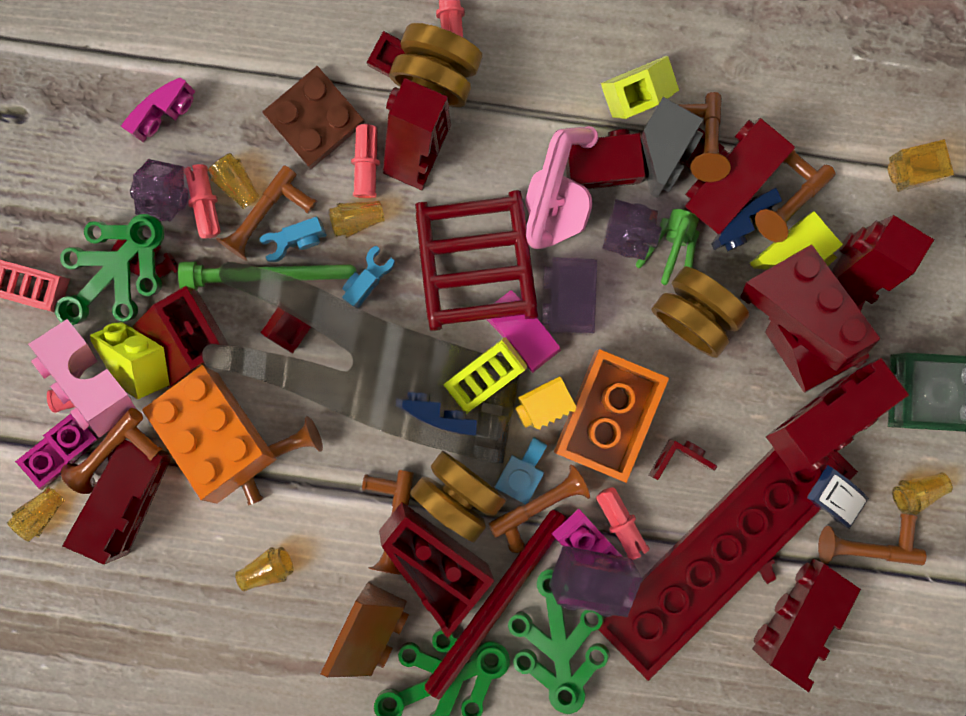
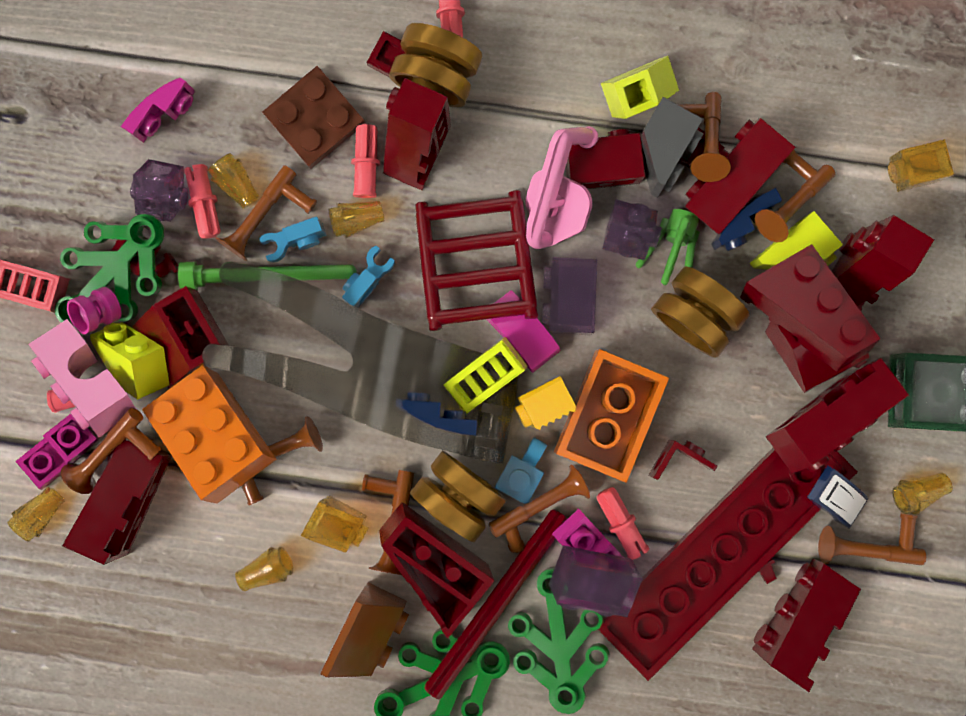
(90, 311): none -> dark pink wheel
(285, 330): dark red plate -> none
(336, 525): none -> clear yellow slope

